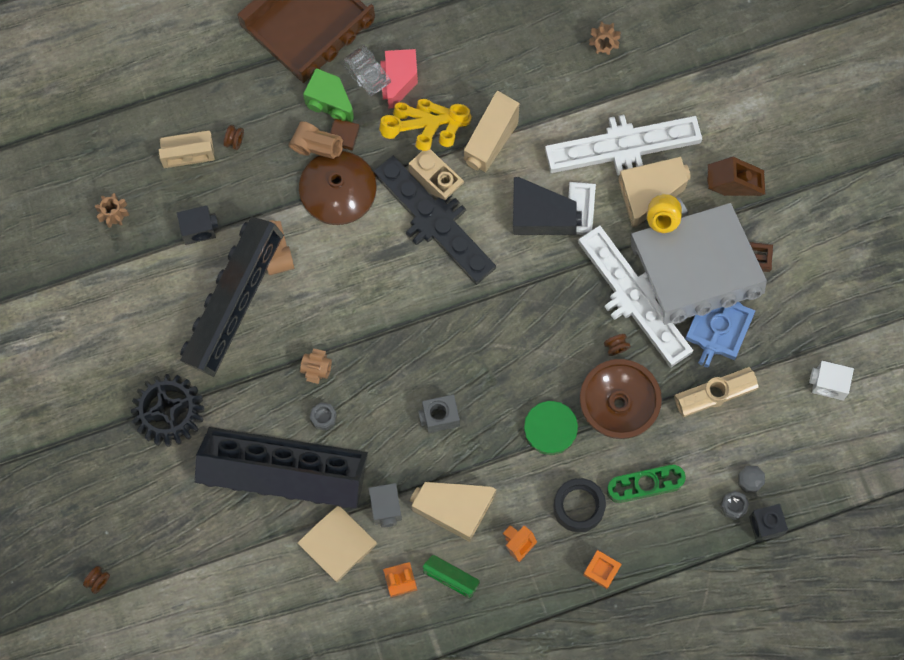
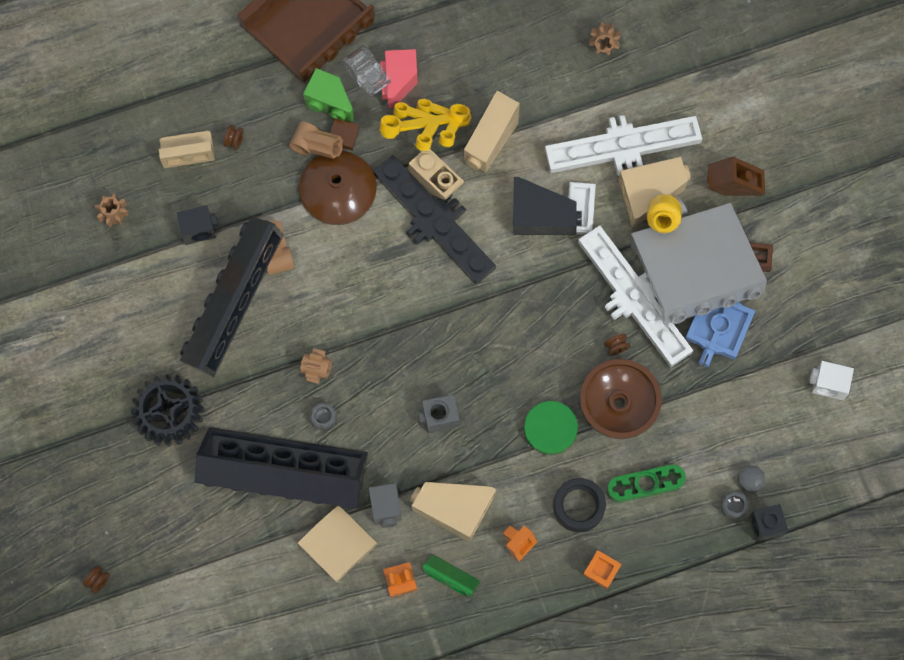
(731, 385): tan piece -> none

